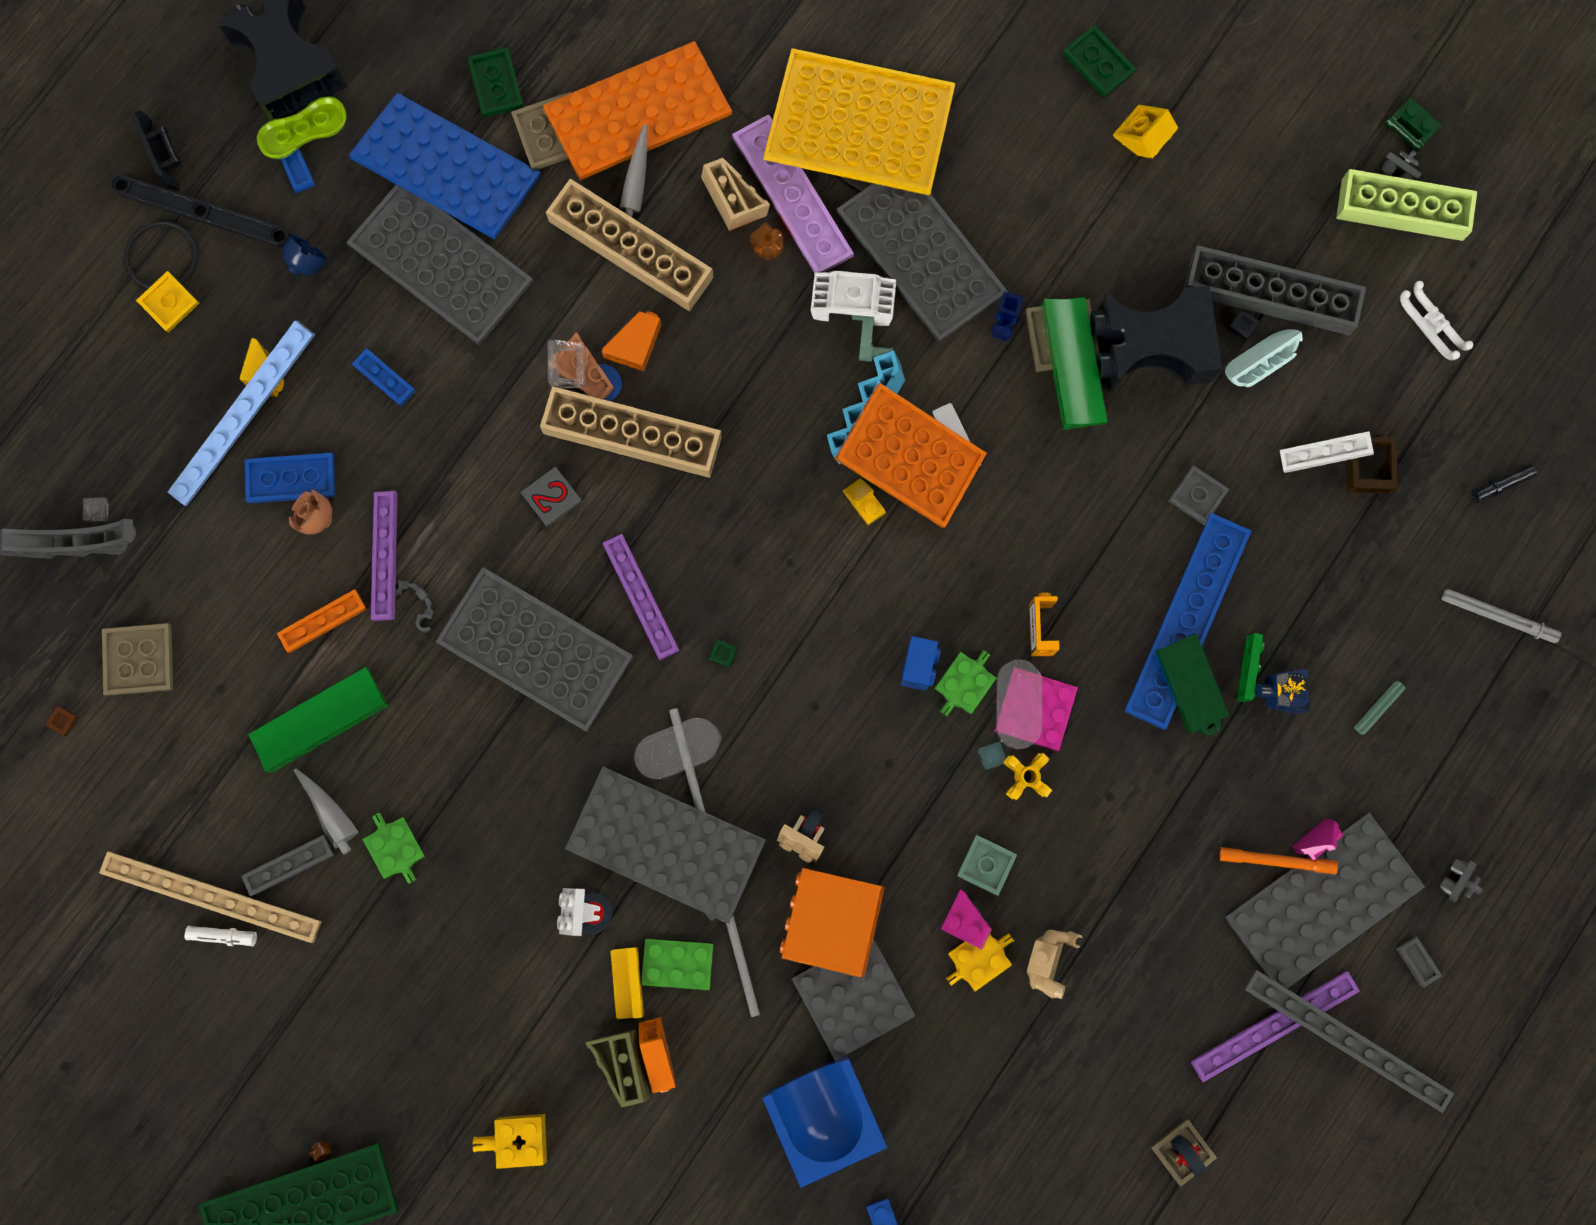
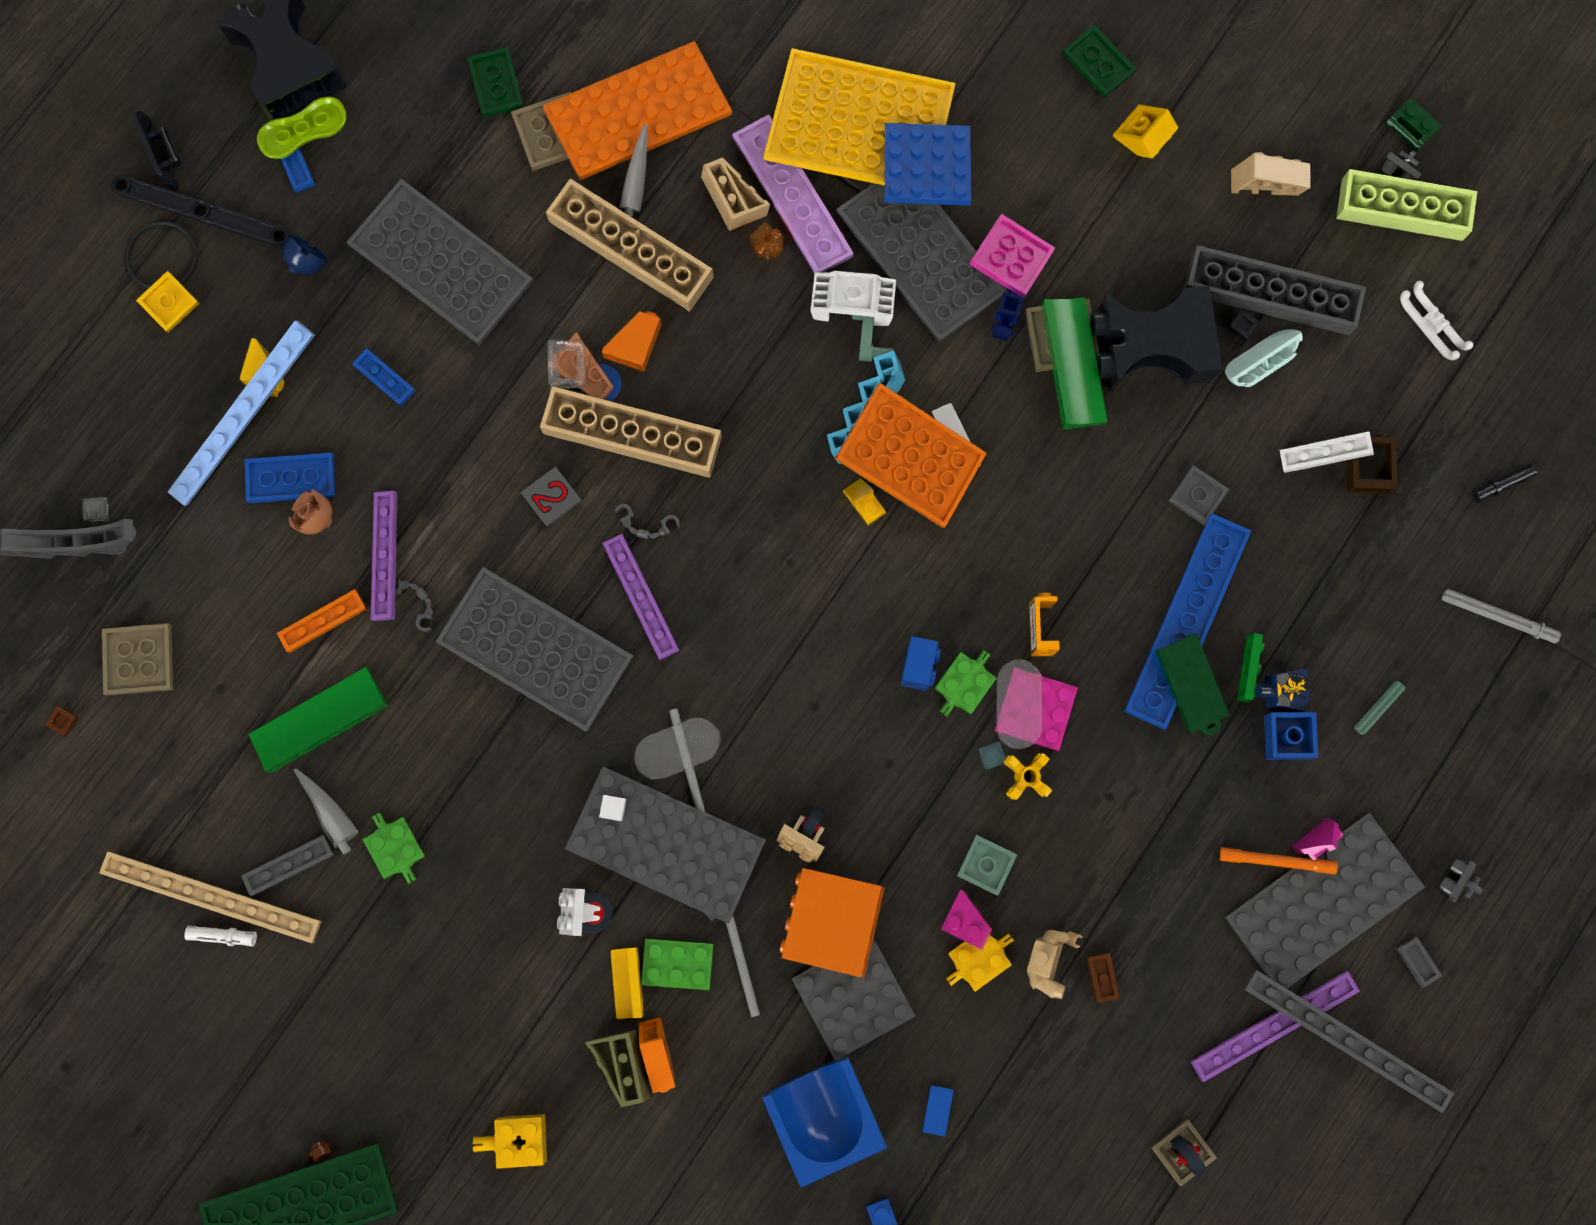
(445, 165): blue plate -> none
(612, 808): none -> white tile
(645, 533): none -> dark grey piece
(723, 653): dark green tile -> none
(927, 164): none -> blue plate
(937, 1110): none -> blue tile
(1012, 256): none -> dark pink plate
(1103, 977): none -> reddish brown plate
(1271, 174): none -> tan wedge
(1291, 736): none -> blue brick

